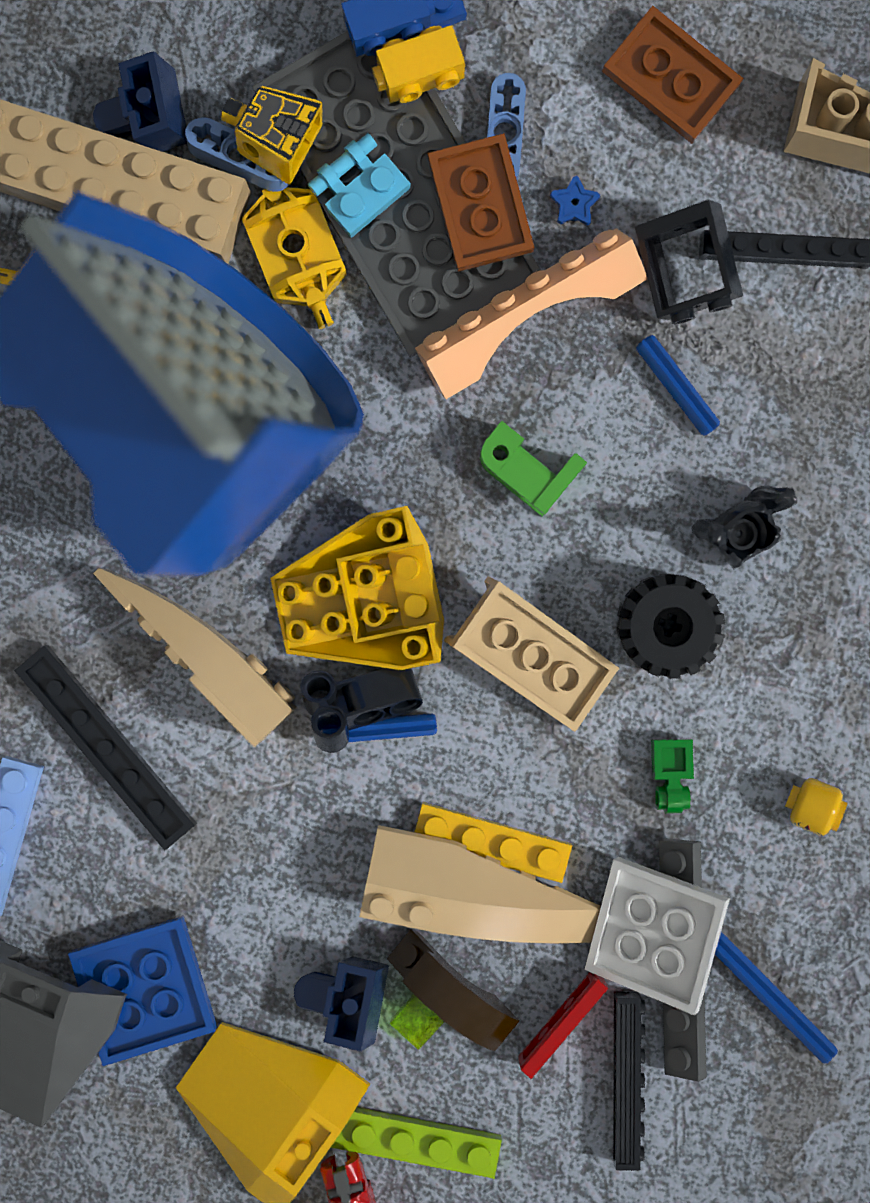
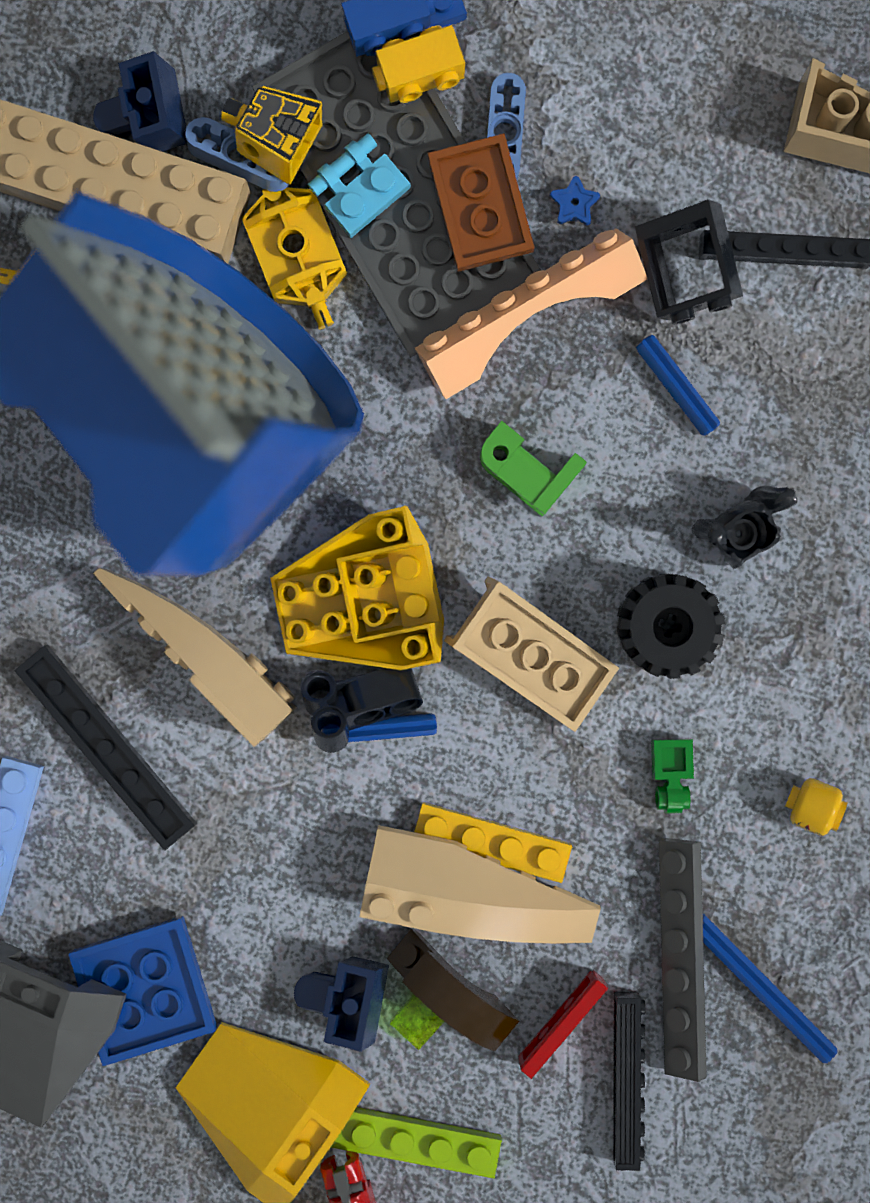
(656, 935): white plate -> none
(672, 74): dark orange plate -> none

